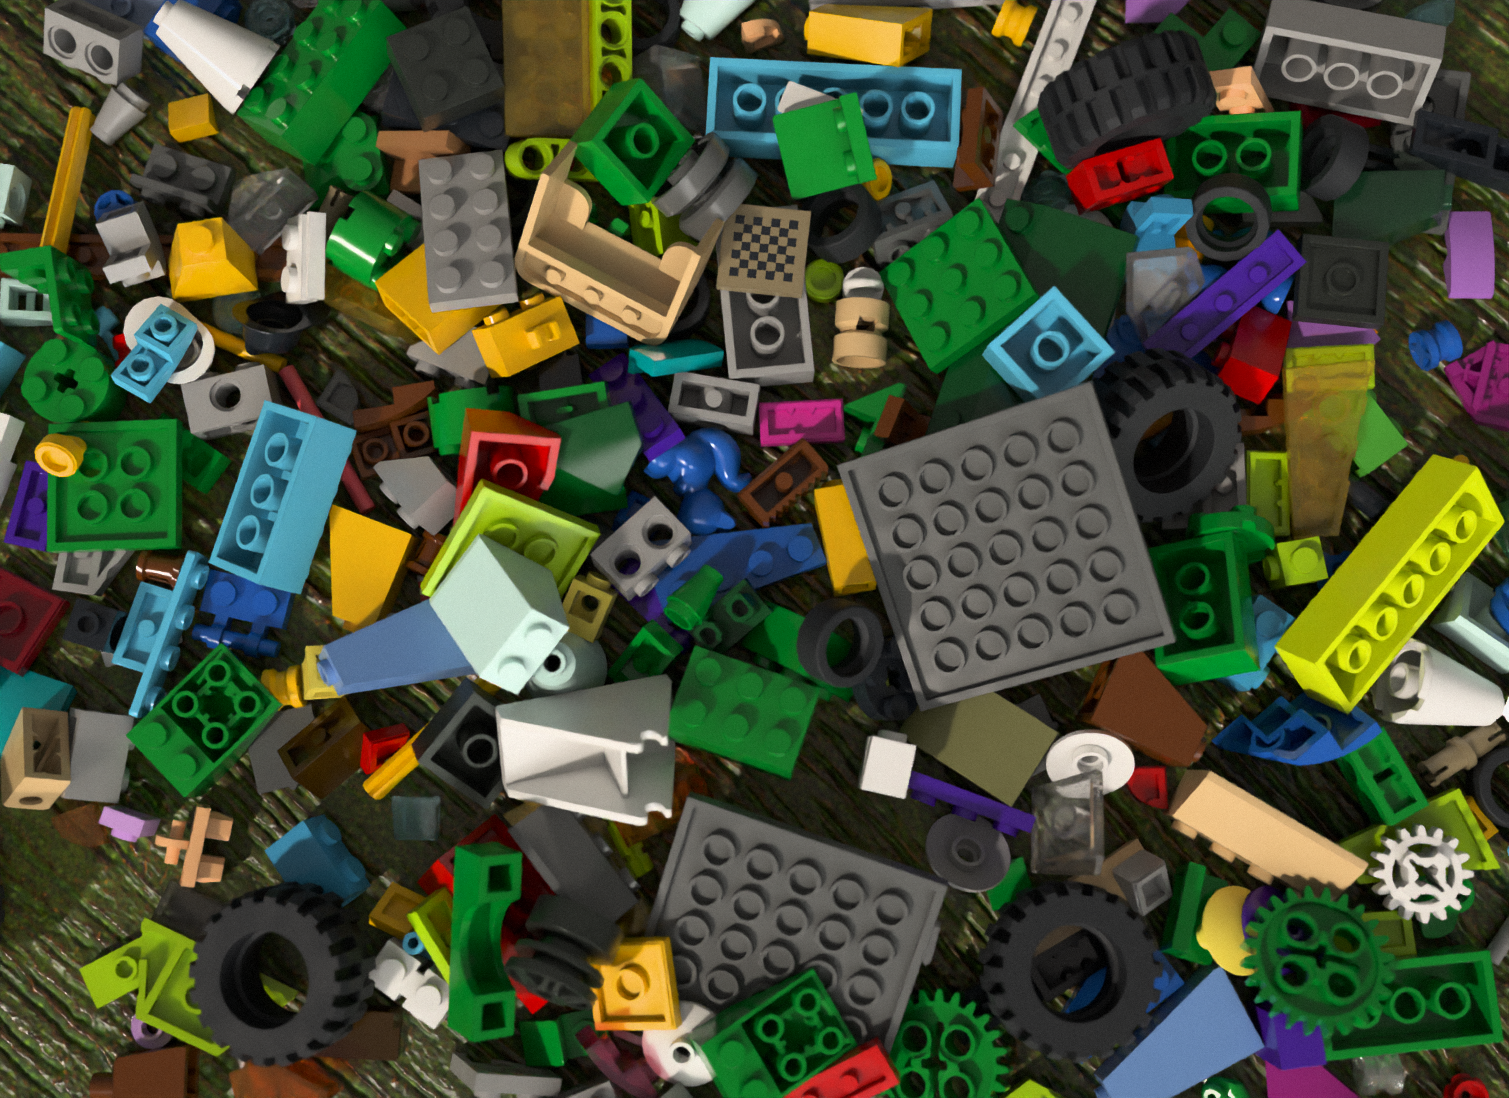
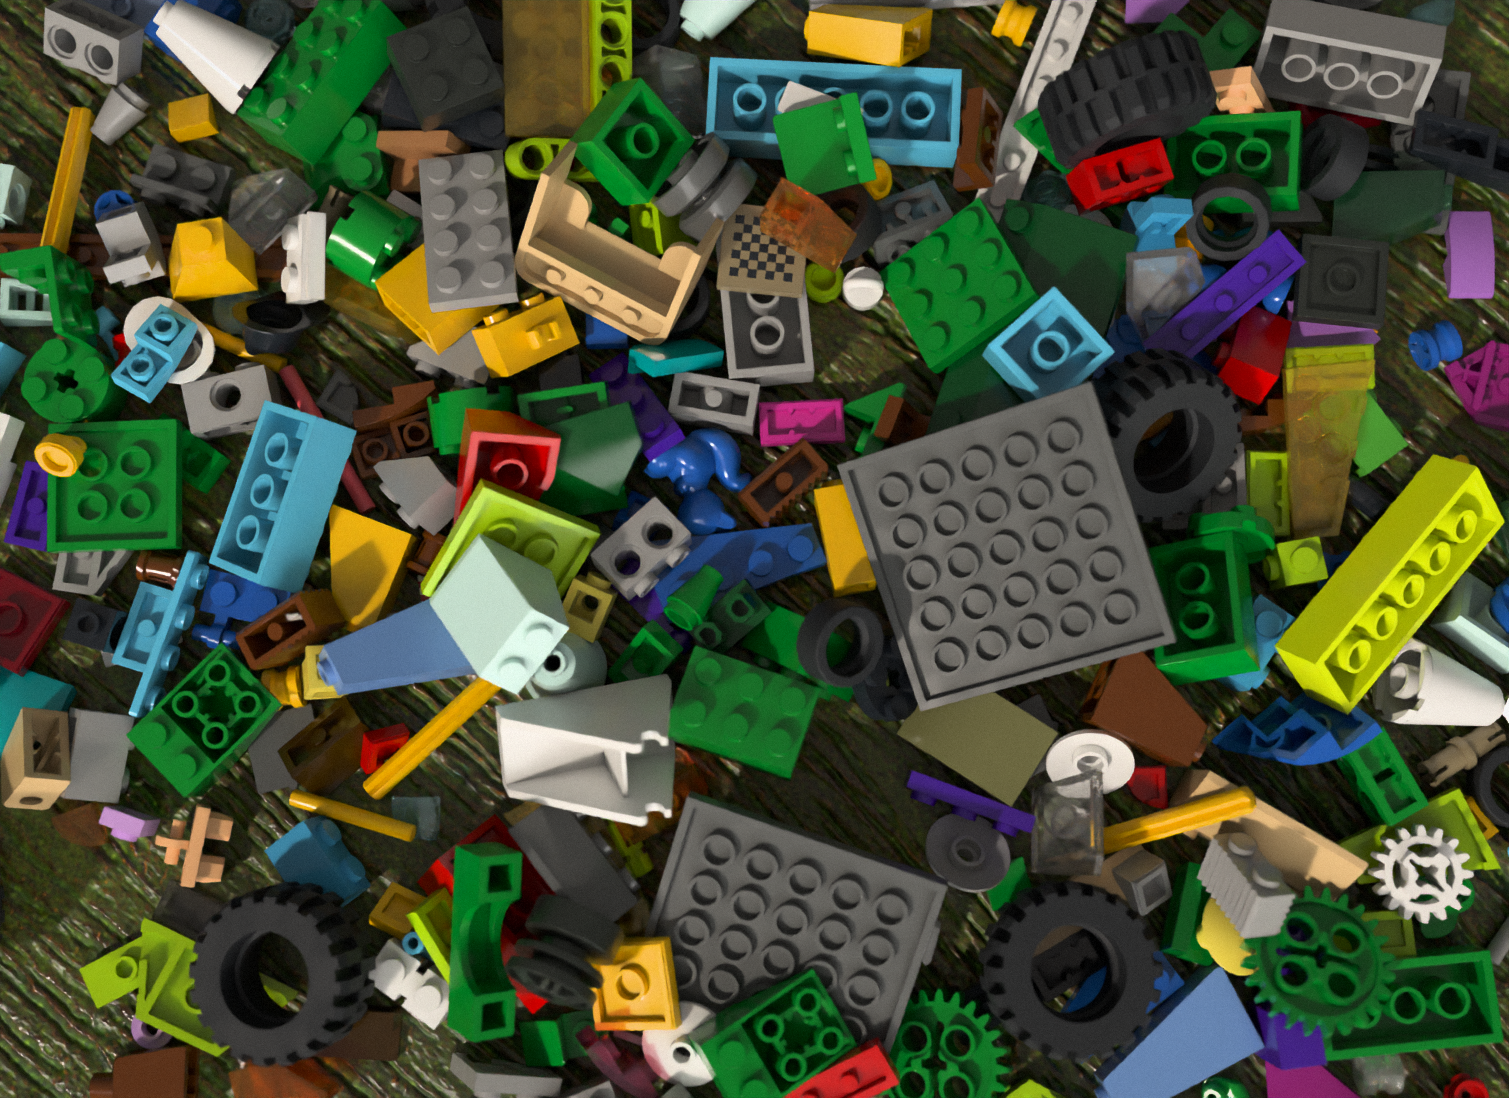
(289, 628): none -> reddish brown brick
(353, 815): none -> yellow bar
(464, 744): pearl dark grey brick -> none
(760, 34): light nougat tile -> none
(806, 225): none -> clear orange slope
(865, 345): tan wheel -> none
(886, 764): white piece -> none
(1179, 819): none -> yellow axle
(1245, 885): none -> light grey brick

